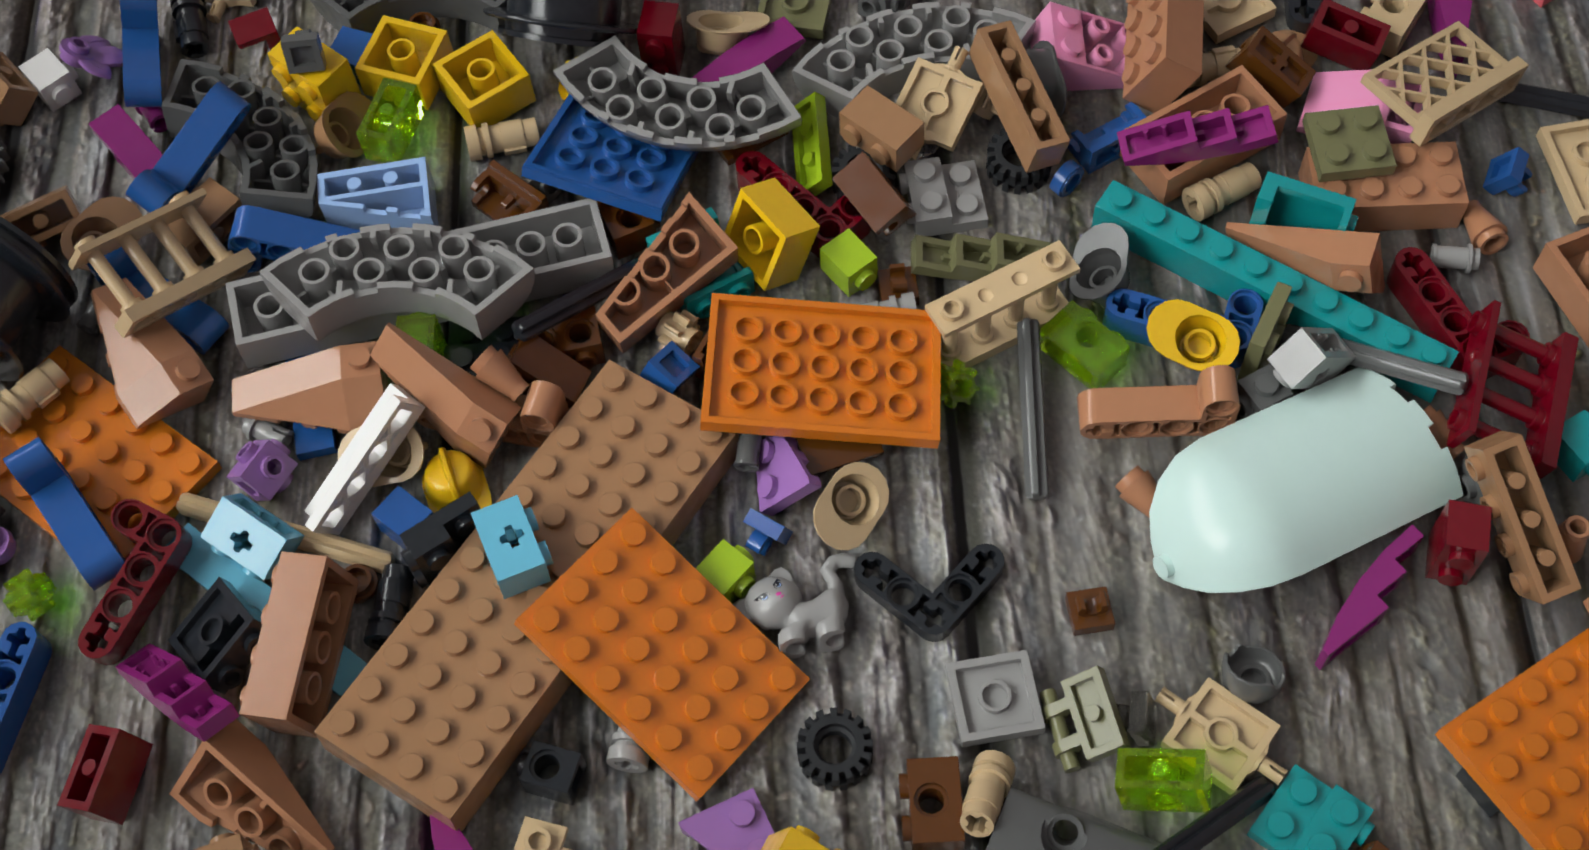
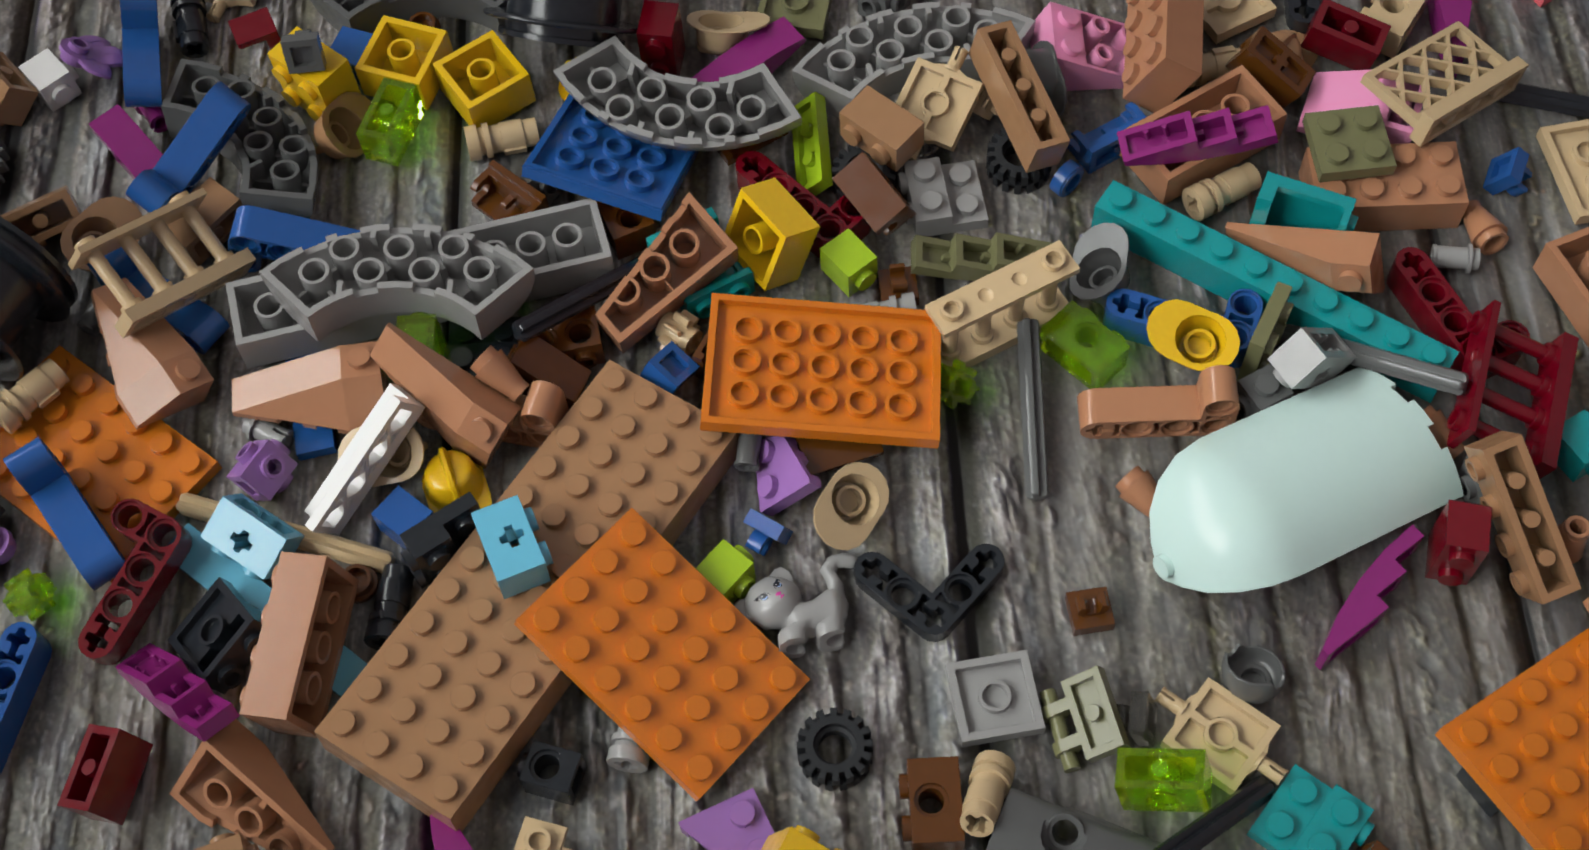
(379, 194): light blue wedge -> none

